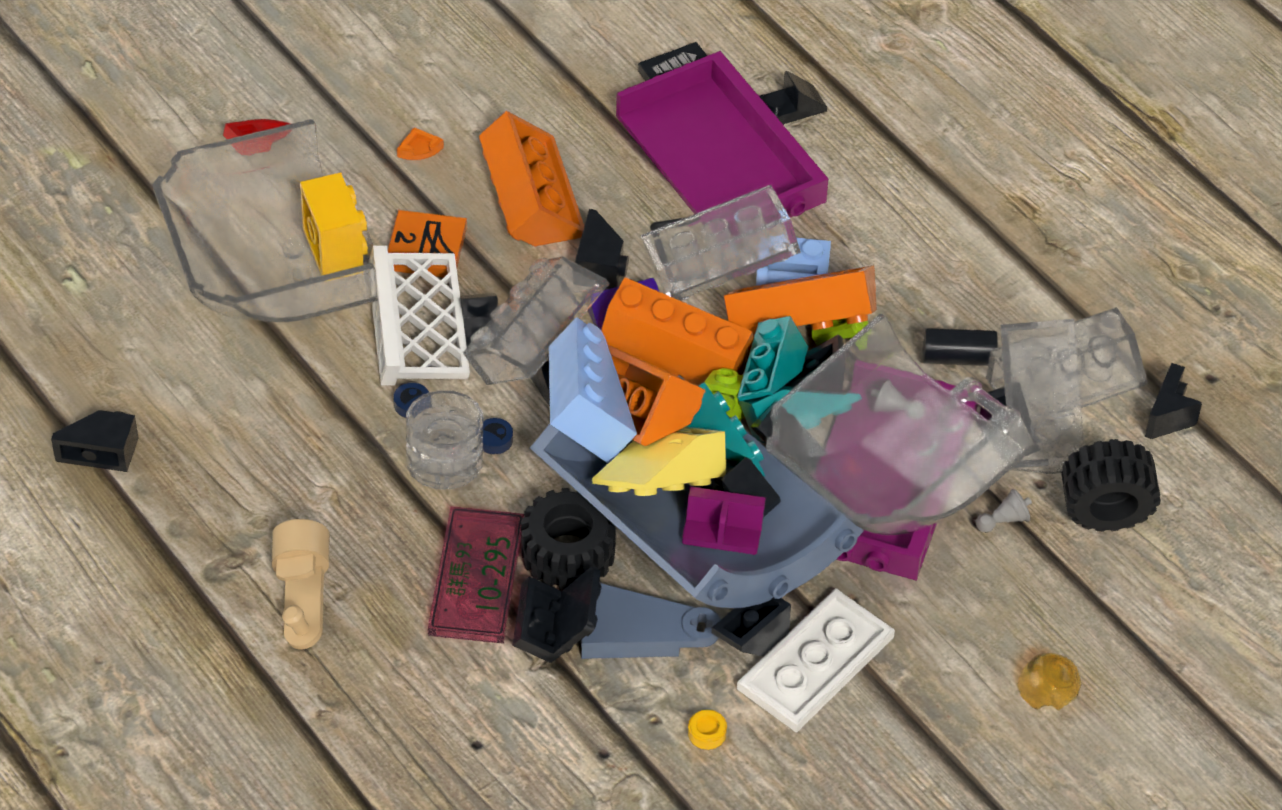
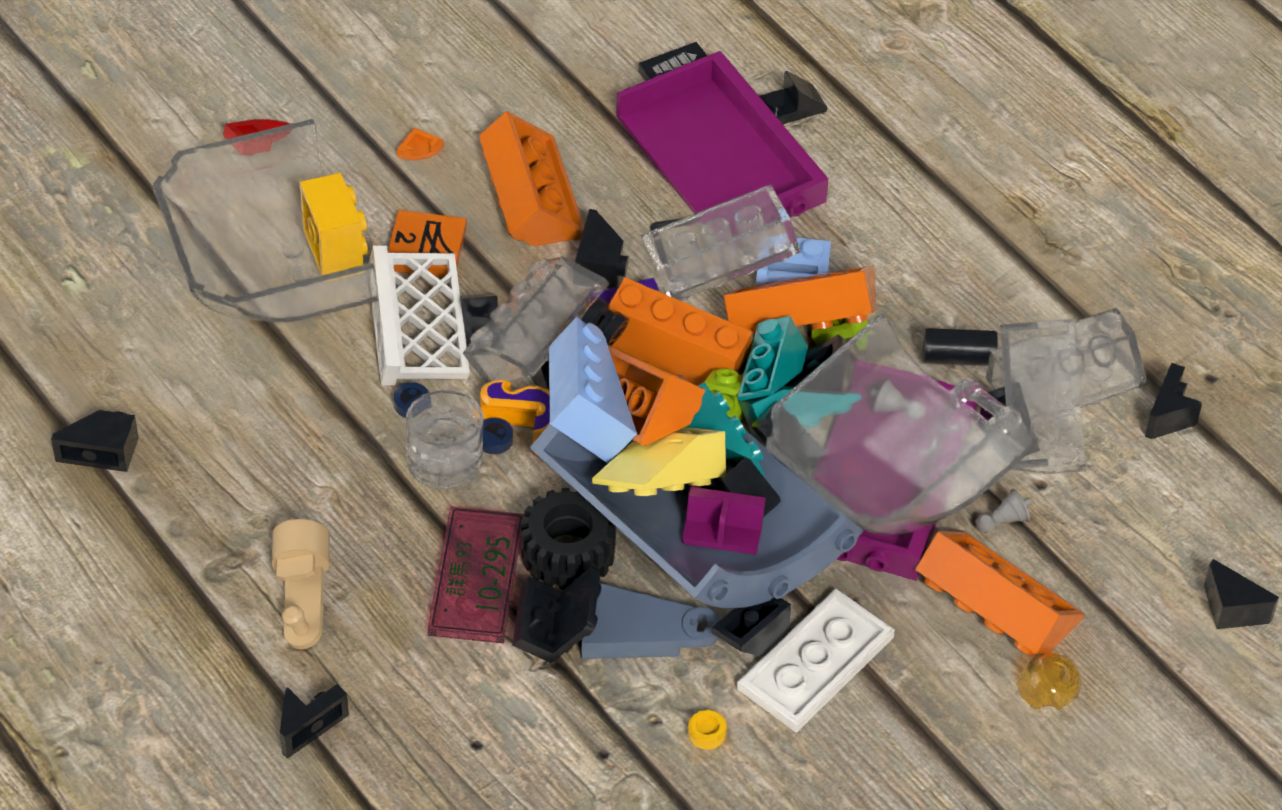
(307, 722): none -> black slope
(521, 407): none -> light orange animal
(609, 322): none -> black wheel
(998, 592): none -> orange slope
(1110, 485): black tyre -> none
(1236, 599): none -> black slope

